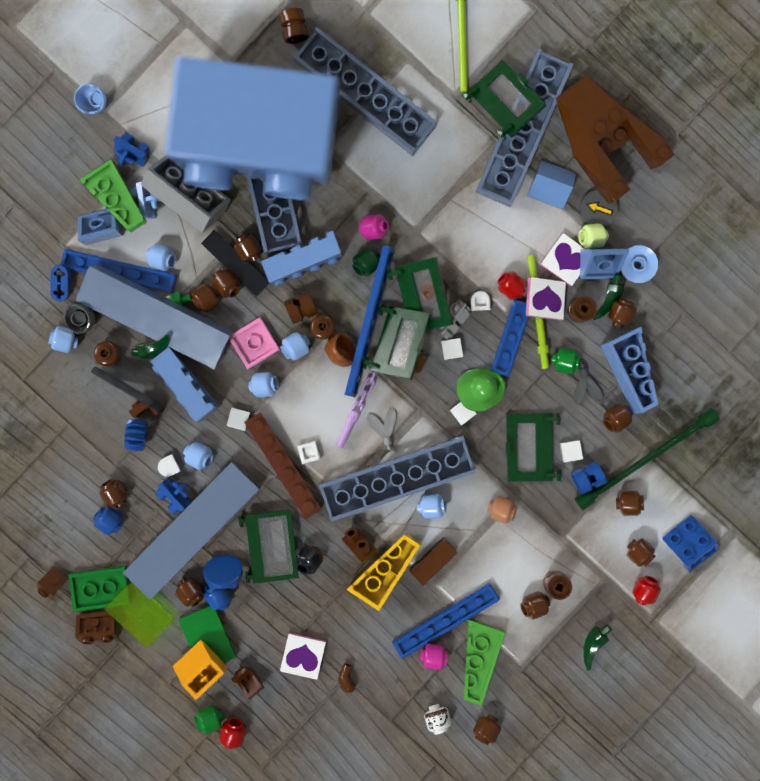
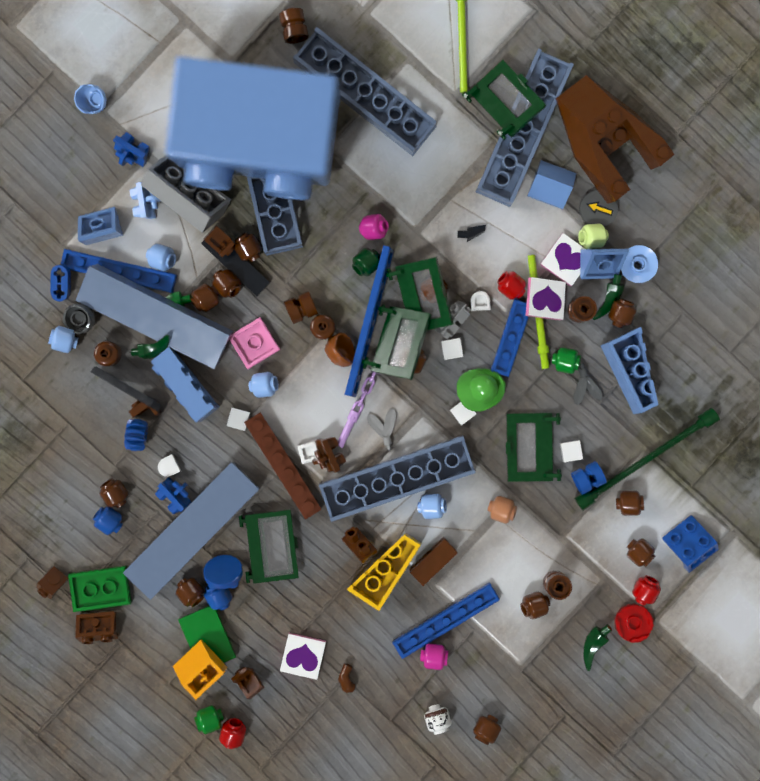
(114, 194): bright green wing -> none
(139, 614): clear neon green tile -> none
(198, 455): light blue head -> none
(219, 241): none -> reddish brown bracket
(295, 346): light blue head -> none
(302, 259): medium blue wedge -> none
(308, 560): black head -> none
(325, 456): none -> reddish brown hips
(471, 232): none -> black bar
(482, 653): bright green wing -> none
(617, 418): reddish brown head -> none
(633, 623): none -> red tile

